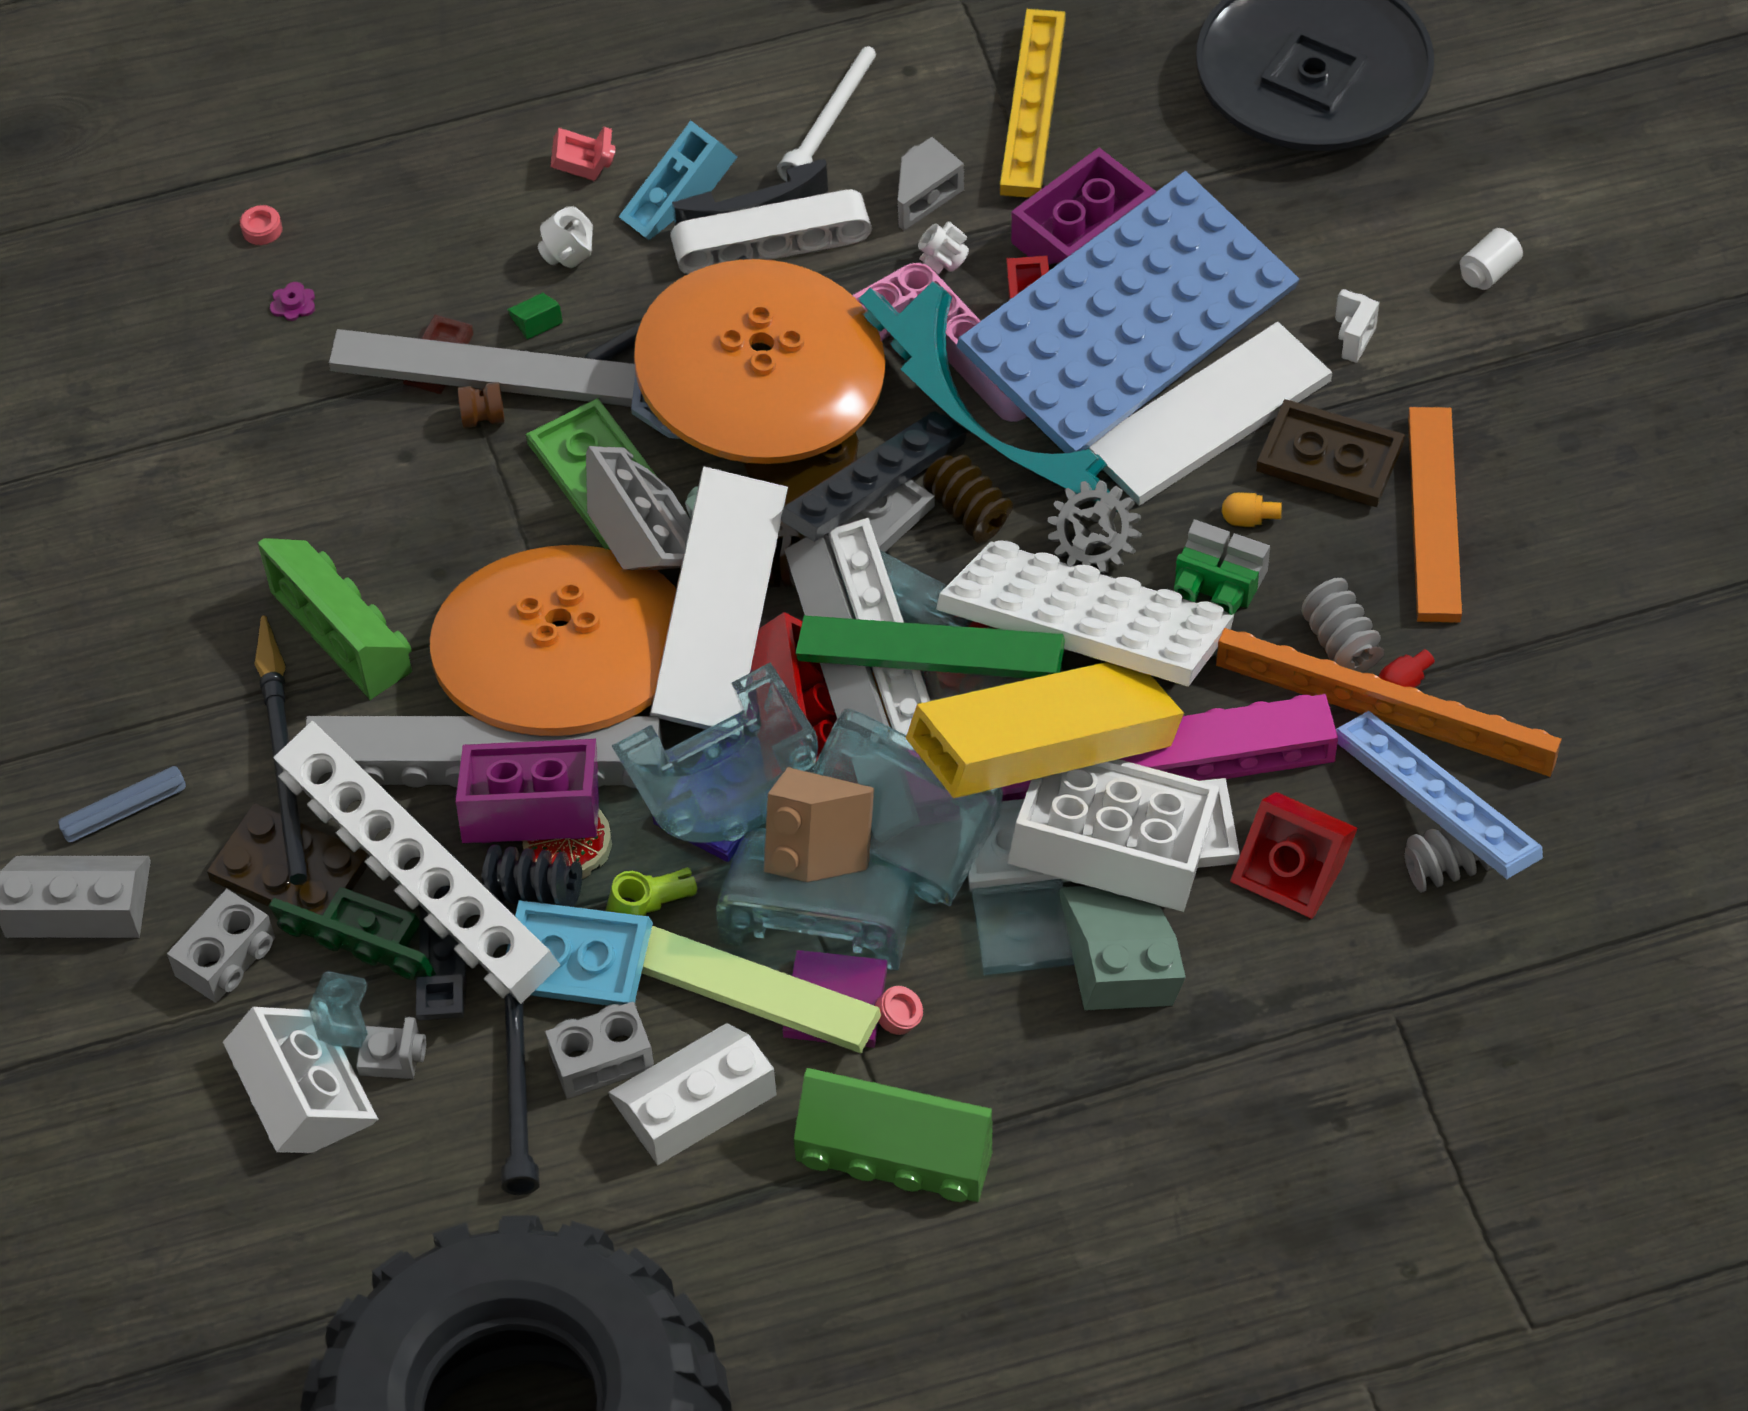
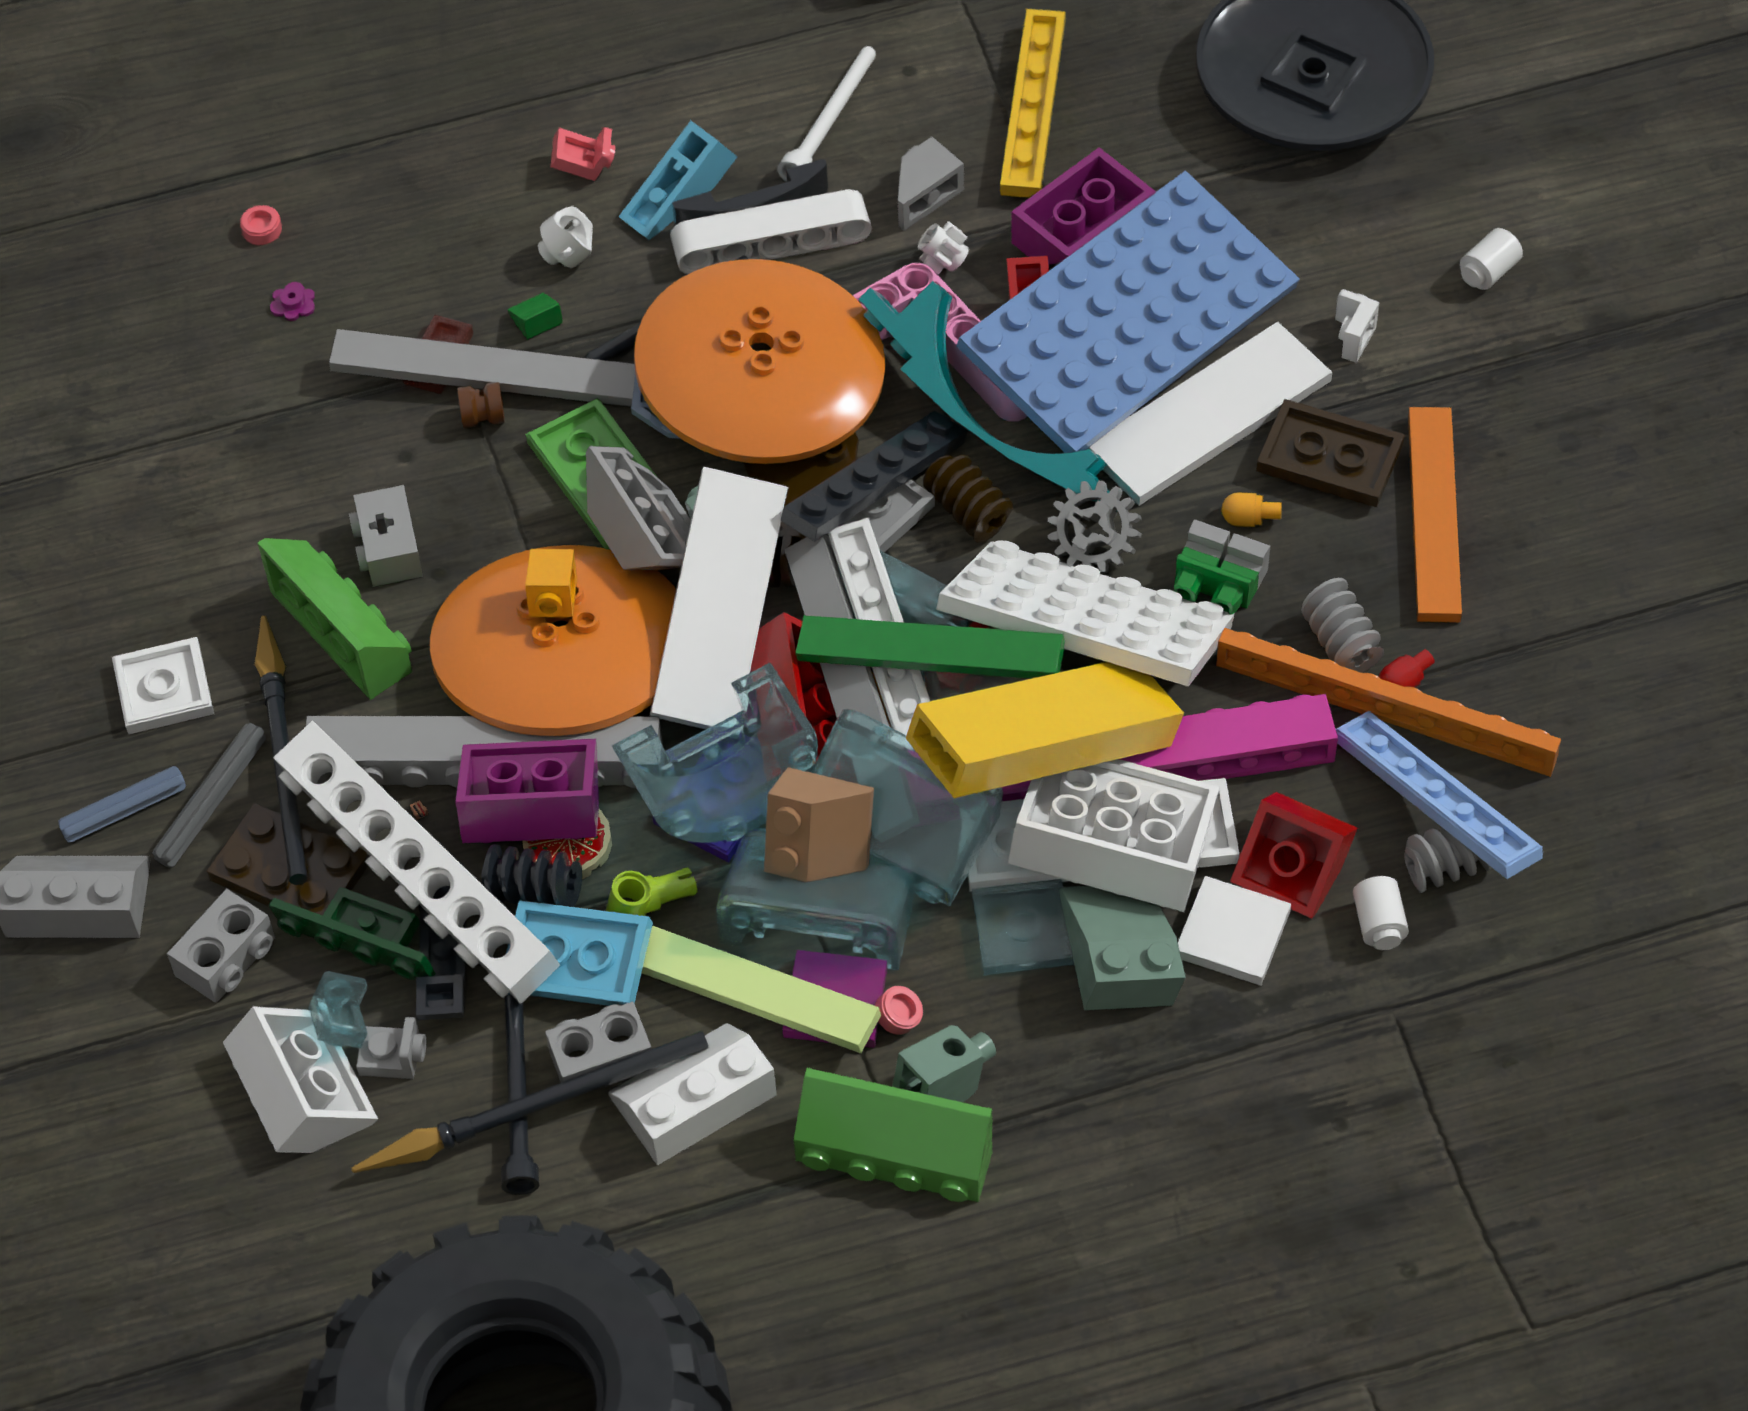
(162, 685): none -> white tile
(209, 795): none -> dark grey axle
(387, 536): none -> light grey brick
(418, 810): none -> nougat piece
(426, 1142): none -> black piece
(551, 583): none -> light orange brick
(944, 1064): none -> sand green torso
(1233, 930): none -> white tile
(1380, 912): none -> white brick

